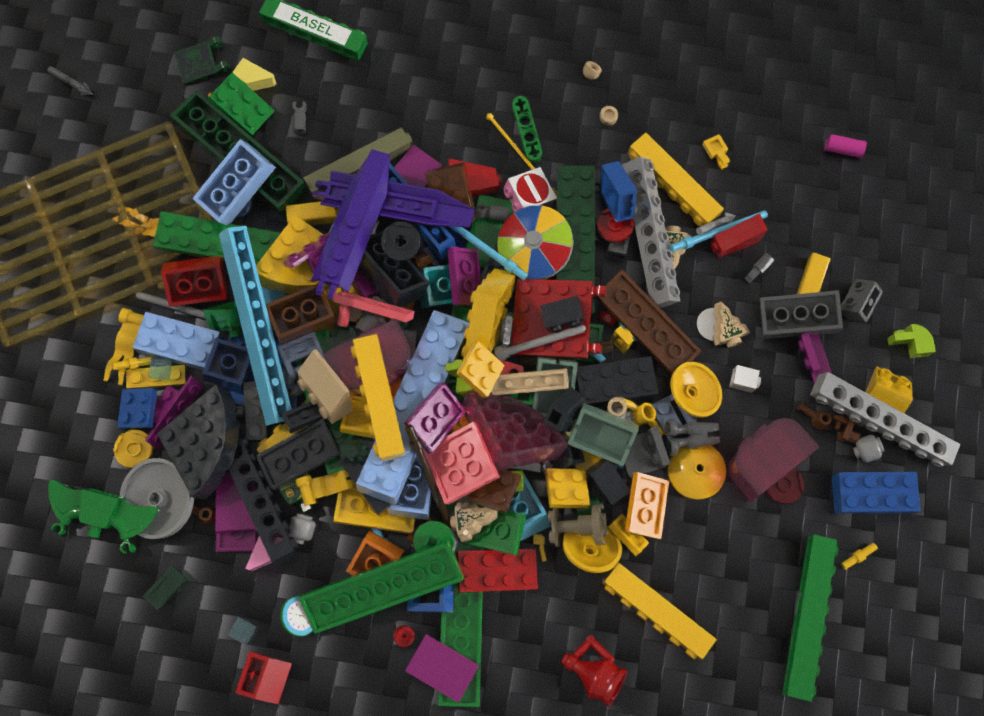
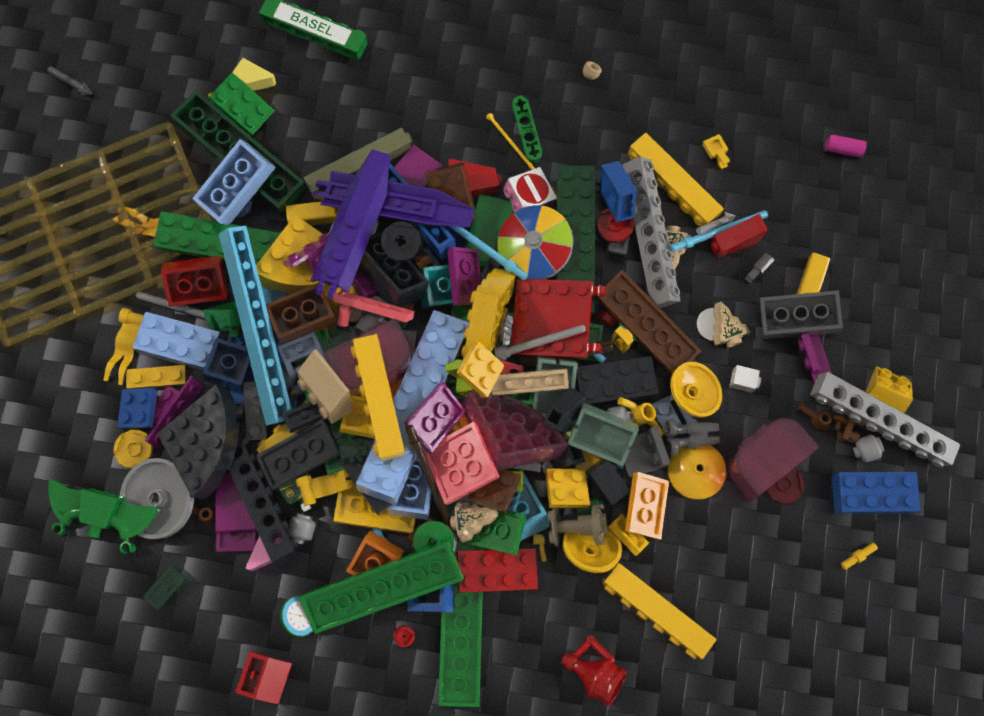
(131, 363): yellow bar -> none
(160, 369): clear light blue tile -> none
(198, 61): flag -> none
(242, 631): clear light blue tile -> none
(299, 118): dark grey bar -> none
(442, 668): magenta tile -> none
(493, 212): dark grey bar -> none
(563, 314): black brick -> none
(608, 115): tan tile -> none
(613, 403): tan piece -> none
(810, 617): green brick -> none
(861, 300): dark grey brick -> none
(917, 338): lime brick -> none

